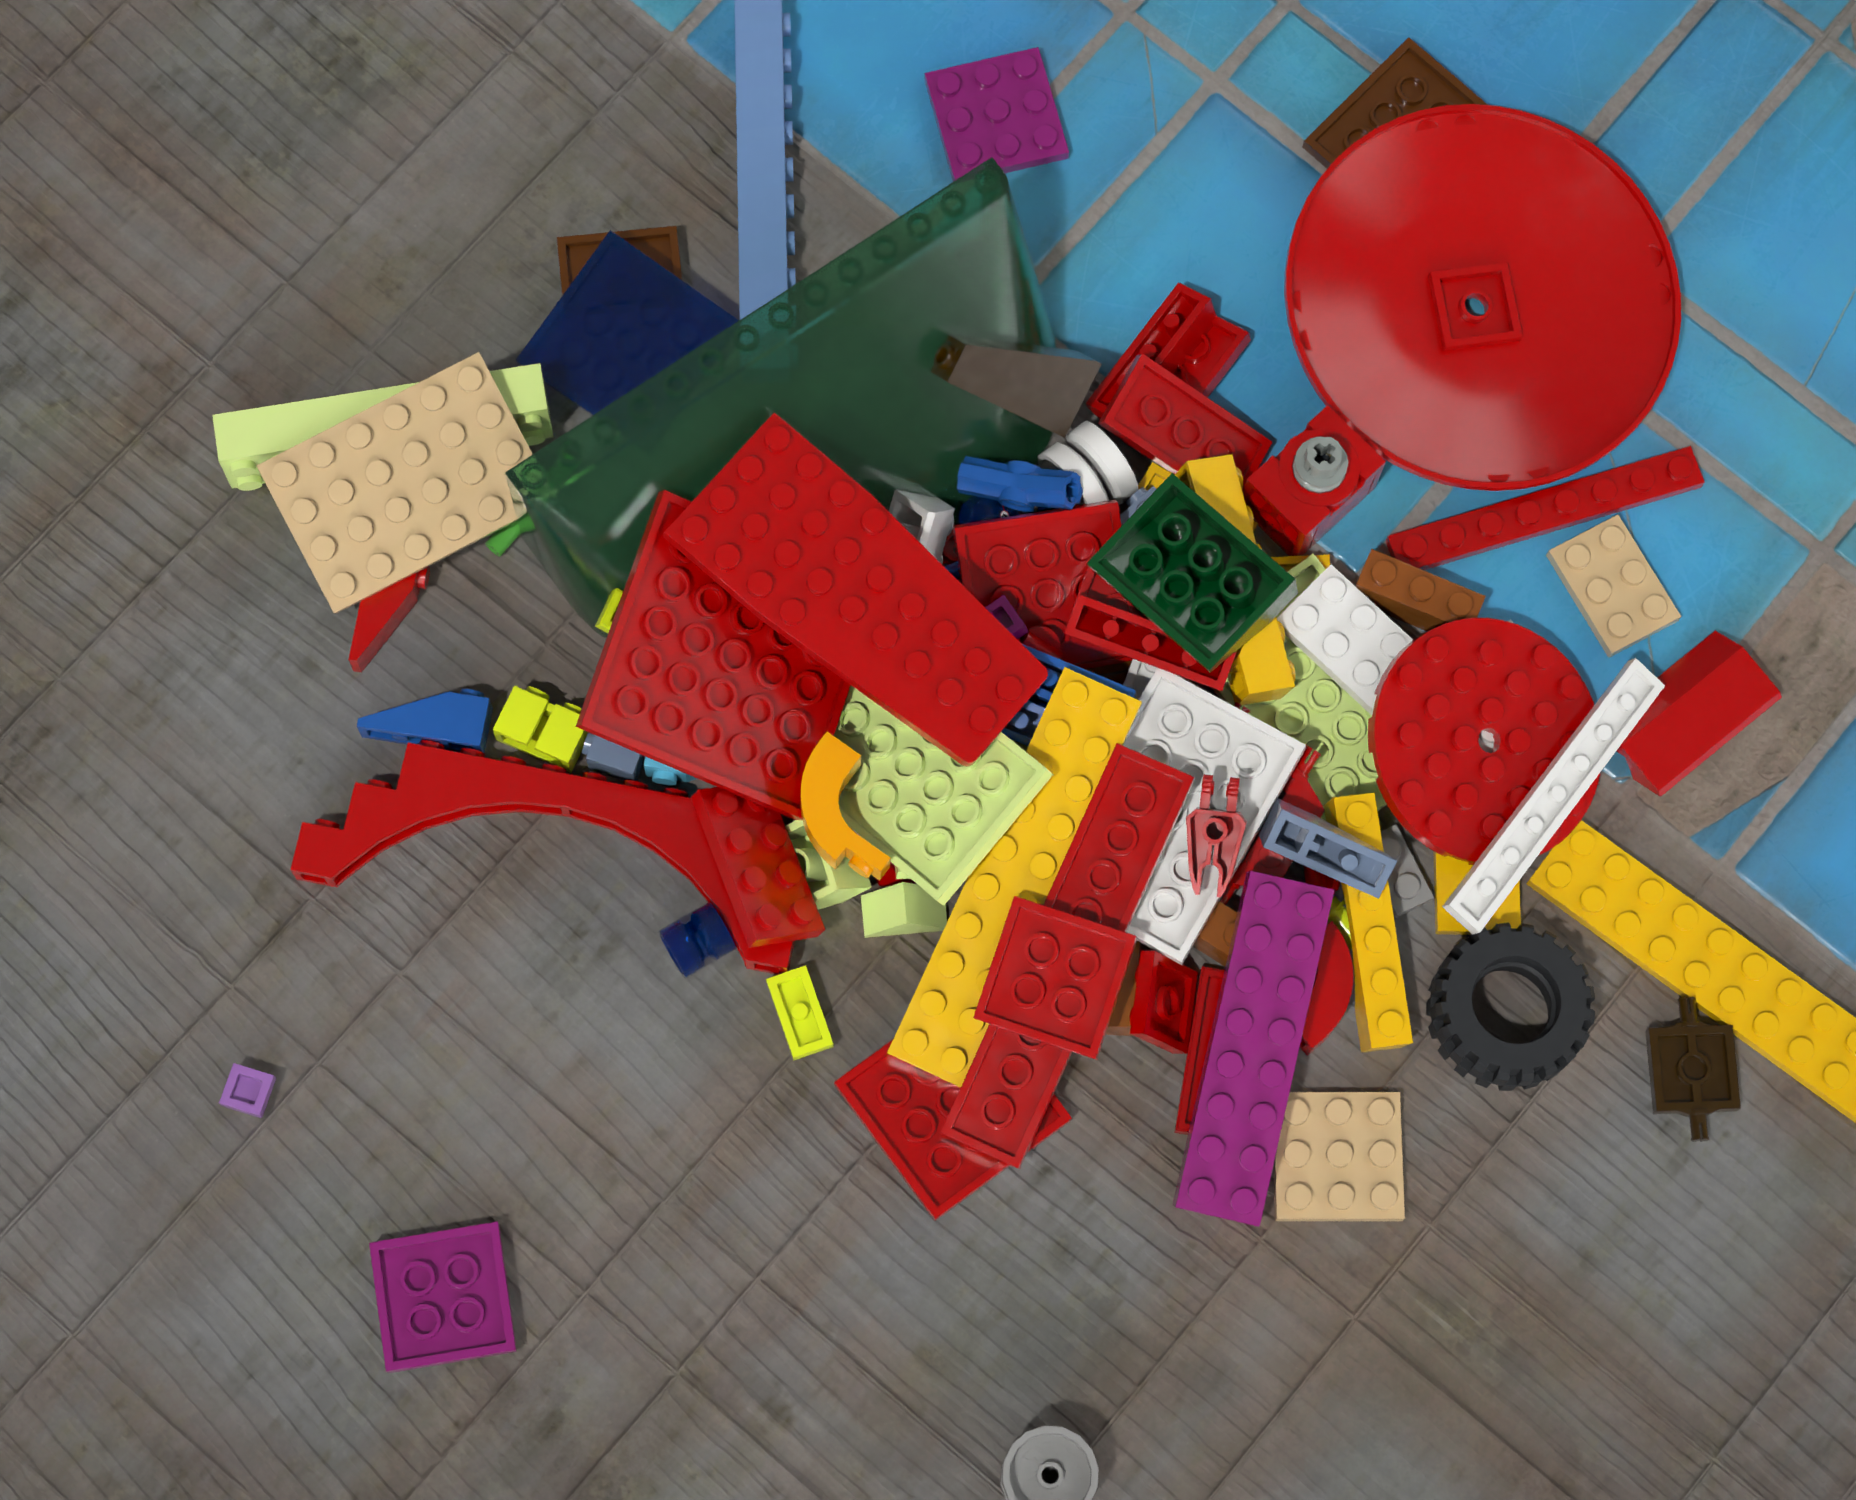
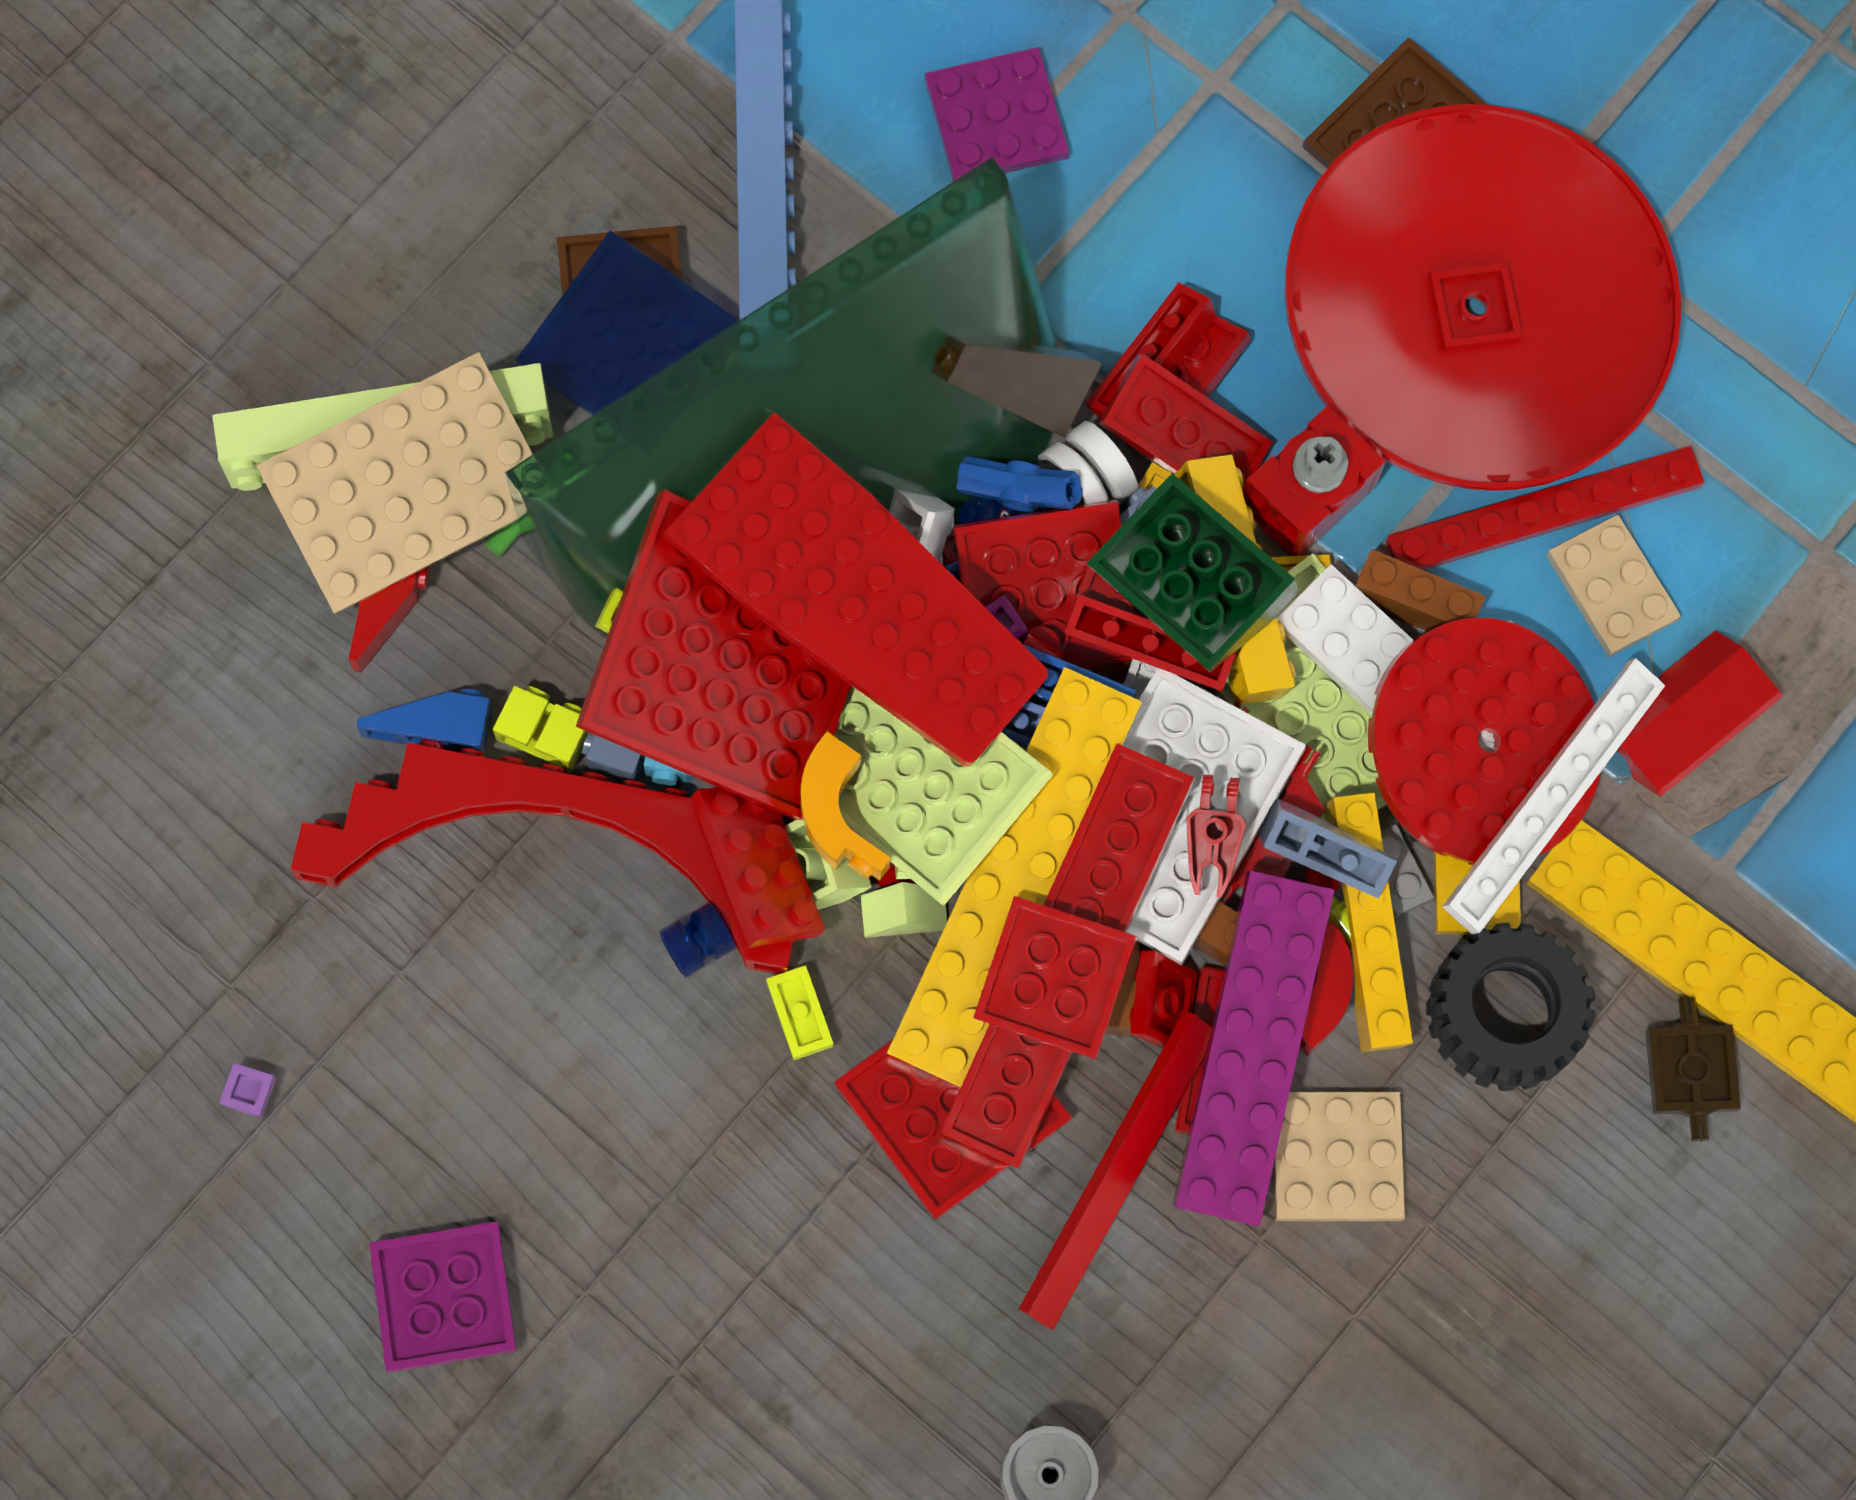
(1117, 1171): none -> red tile

